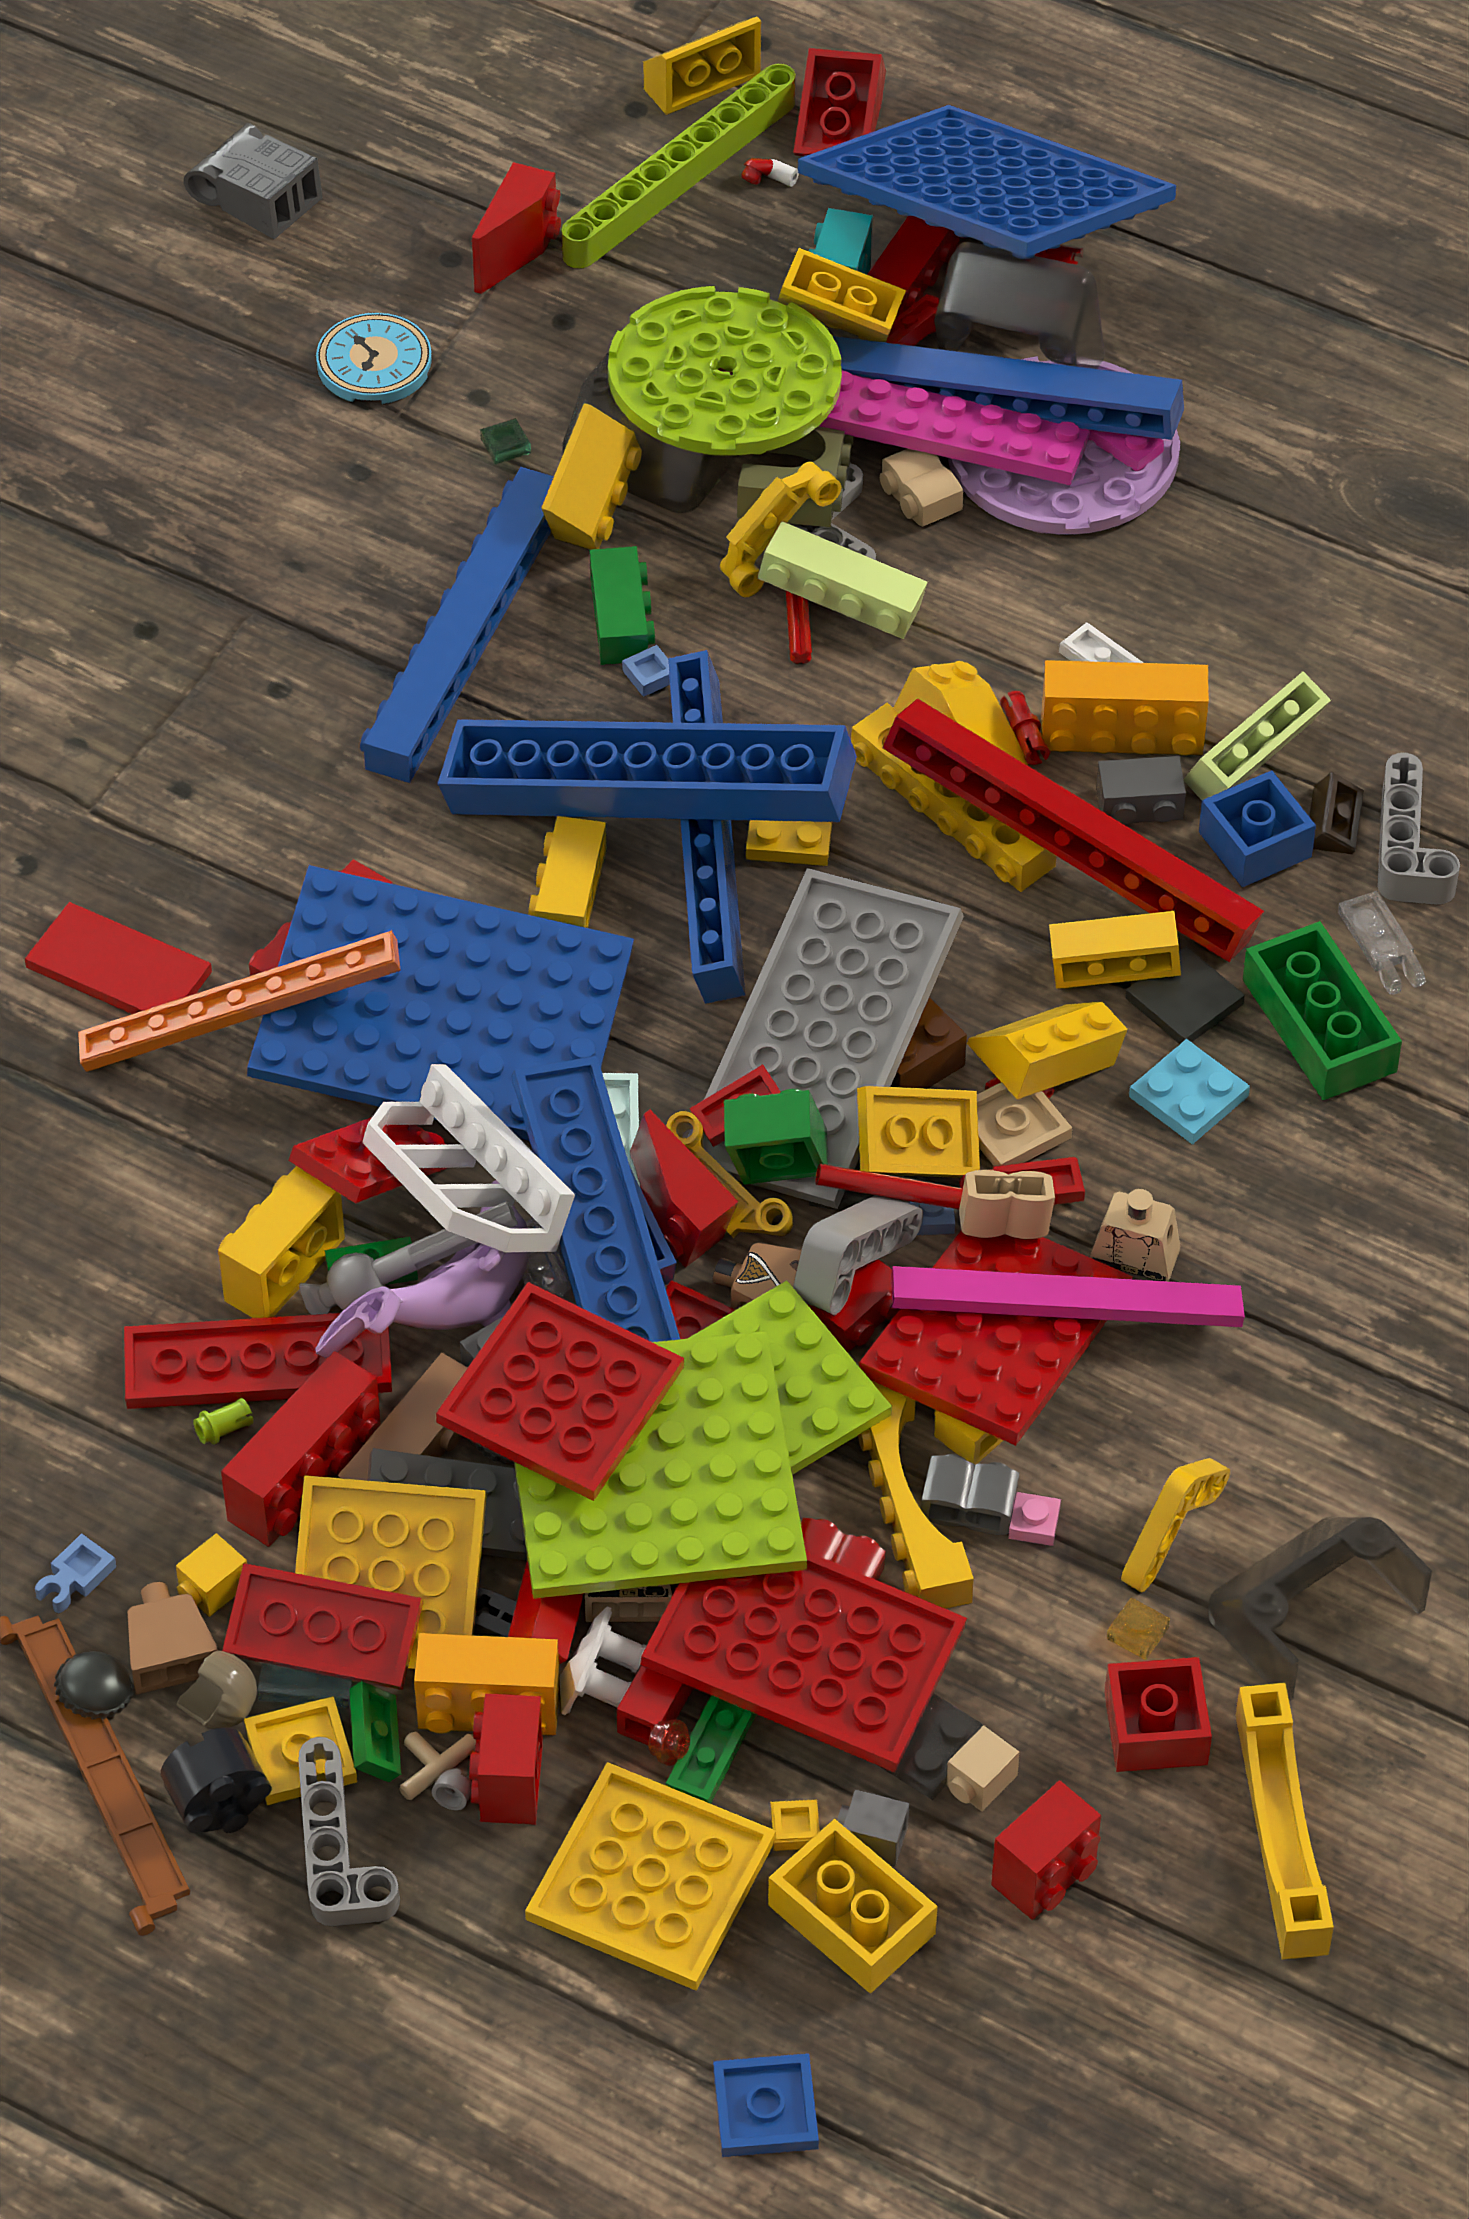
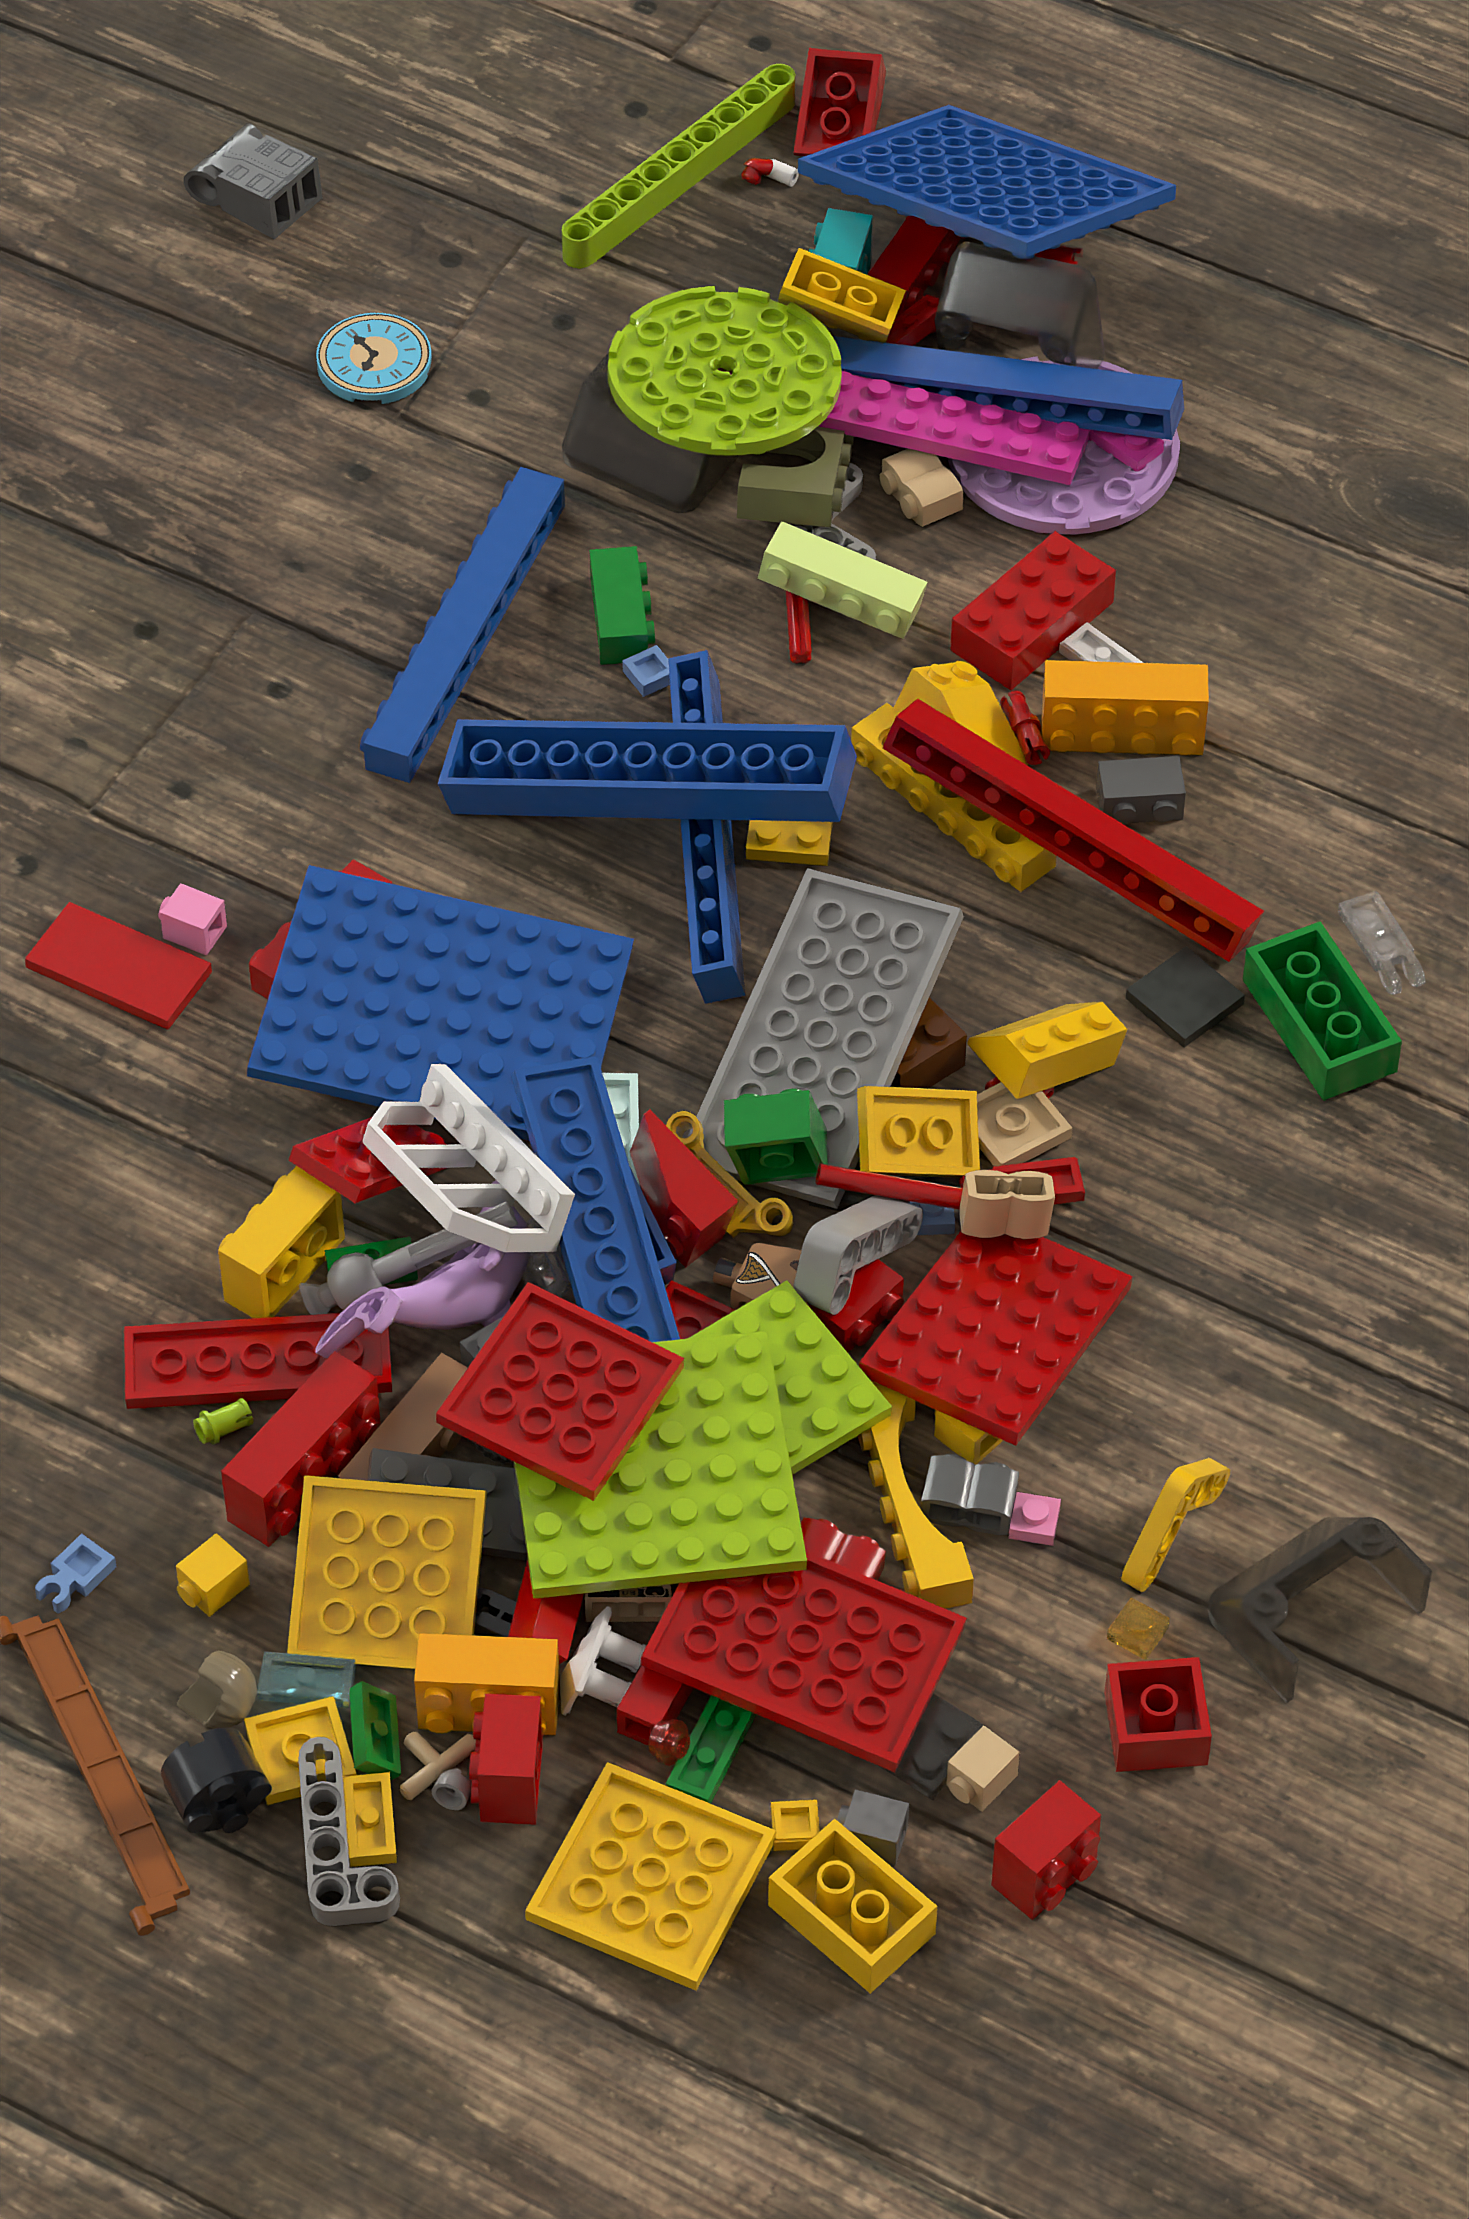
(94, 1685): pearl dark grey hat -> none
(166, 1639): medium nougat torso -> none
(192, 919): none -> bright pink brick
(239, 1001): orange tile -> none
(323, 1626): red plate -> none
(369, 1819): none -> yellow plate
(505, 441): clear green tile -> none
(515, 225): red slope -> none
(571, 871): yellow brick -> none
(591, 479): yellow slope -> none
(704, 66): yellow slope -> none
(711, 1110): red plate -> none
(762, 520): yellow plate -> none
(765, 2105): blue plate -> none
(1032, 610): none -> red brick
(1067, 1296): dark pink tile -> none
(1115, 949): yellow brick -> none
(1138, 1236): tan torso -> none
(1189, 1091): medium azure plate -> none
(1257, 828): blue brick -> none
(1258, 738): yellowish green brick -> none
(1292, 1877): yellow arch -> none
(1336, 814): dark brown slope -> none
(1404, 868): light grey beam -> none

